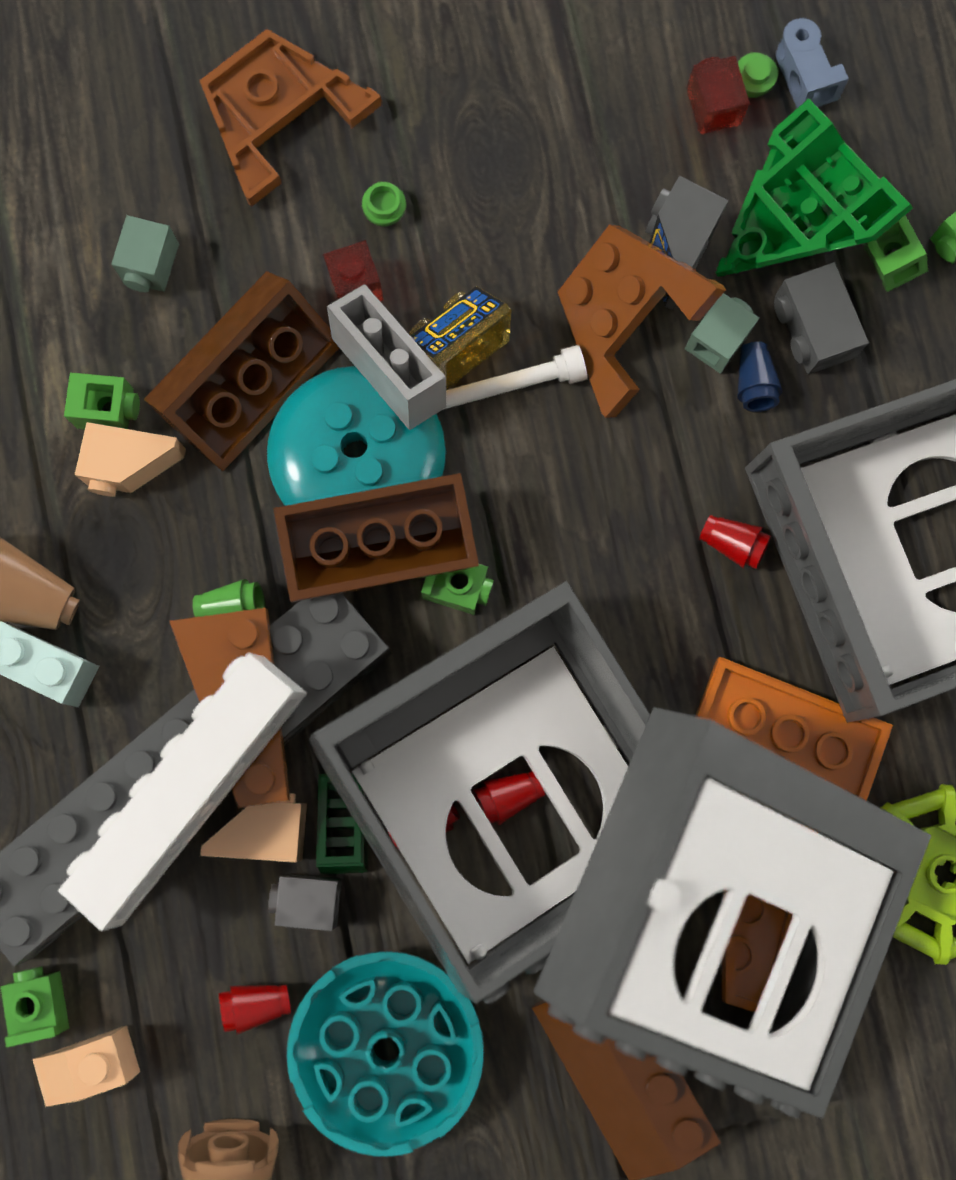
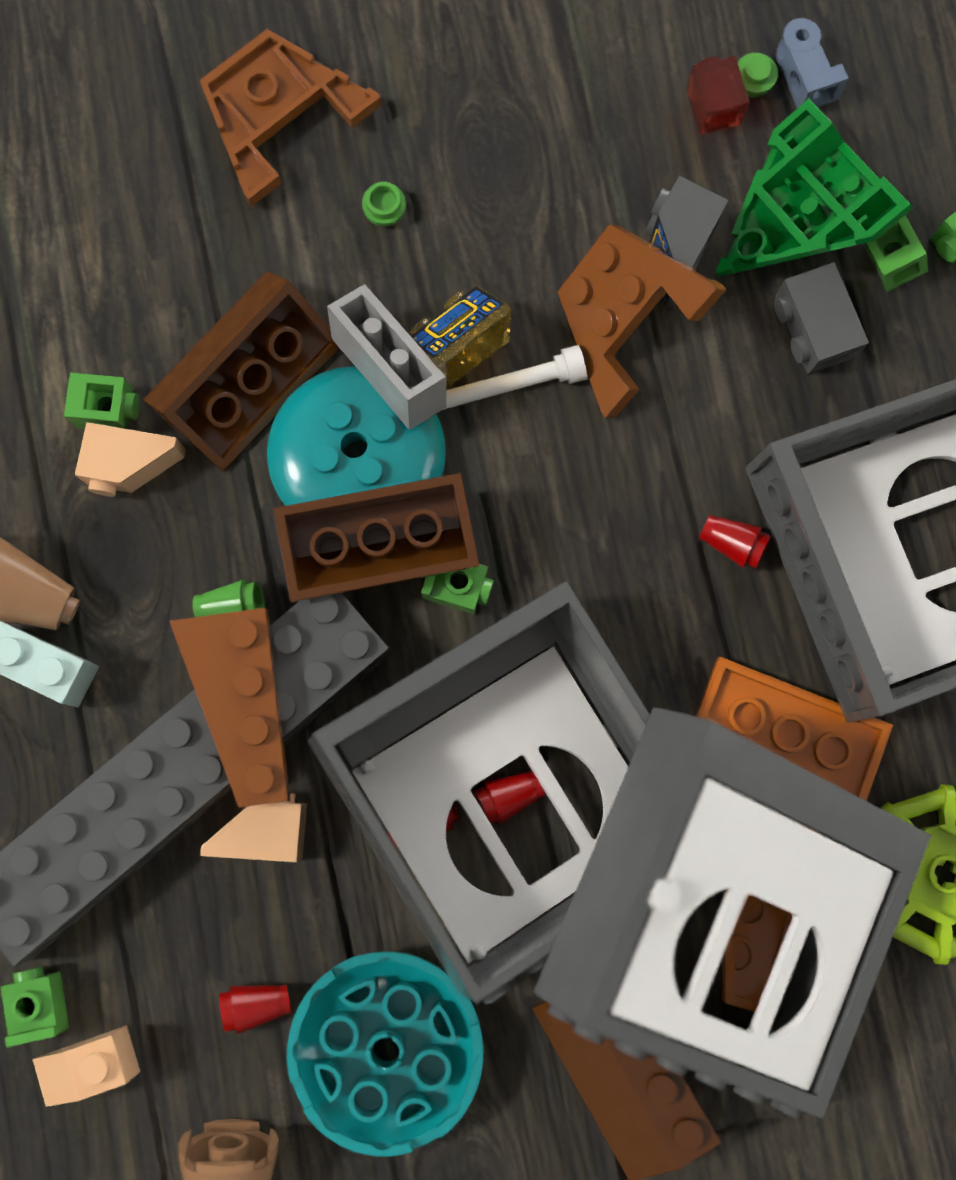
(145, 254): sand green brick -> none
(181, 791): white brick -> none
(305, 902): flat silver brick -> none
(352, 268): clear red brick -> none
(358, 842): dark green slope -> none
(722, 332): sand green brick -> none
(758, 380): dark blue cone -> none

